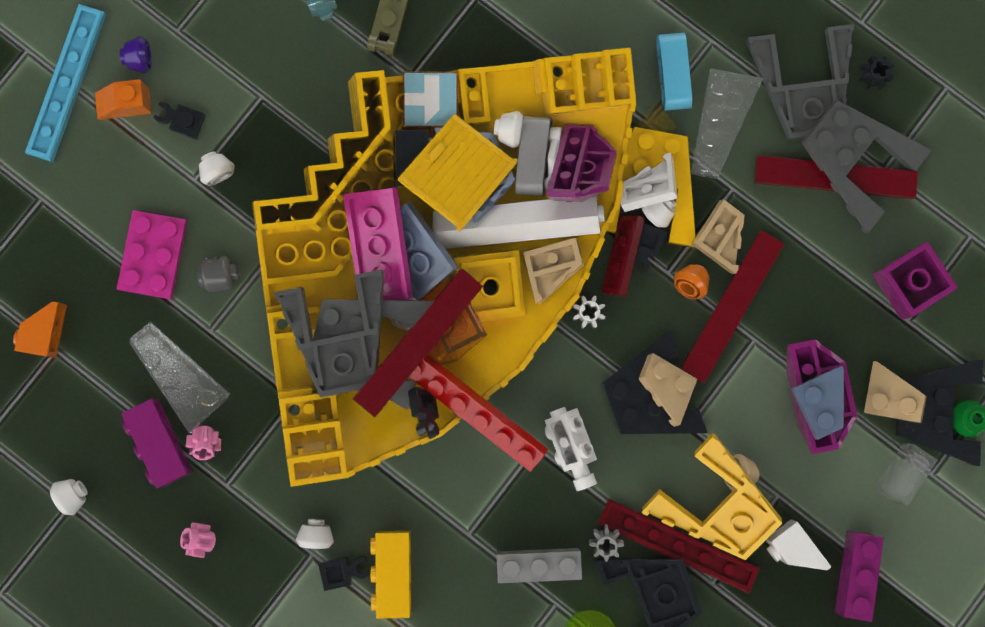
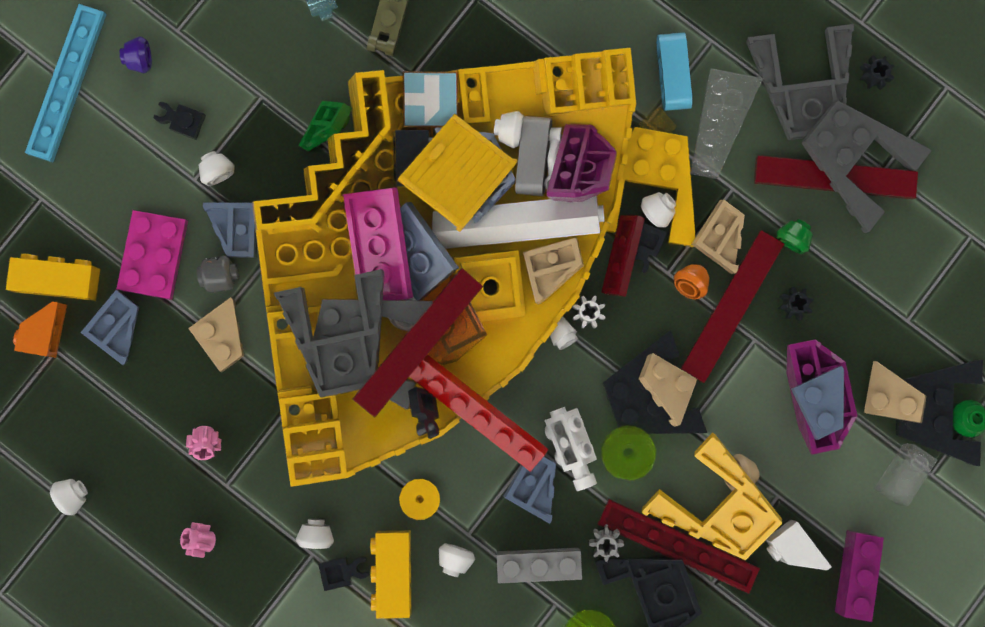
(53, 277): none -> yellow brick
(114, 326): none -> sand blue wing
(123, 100): orange slope -> none
(156, 443): magenta brick -> none
(179, 378): clear wing -> none
(220, 335): none -> tan wing
(234, 227): none -> sand blue wing
(328, 120): none -> green wing
(419, 499): none -> yellow piece
(455, 559): none -> white cone
(534, 489): none -> sand blue wing
(564, 334): none -> white cone
(628, 466): none -> clear neon green plate
(650, 186): white wing -> none
(794, 296): none -> black gear
(796, 236): none -> green cone
(914, 281): magenta brick -> none

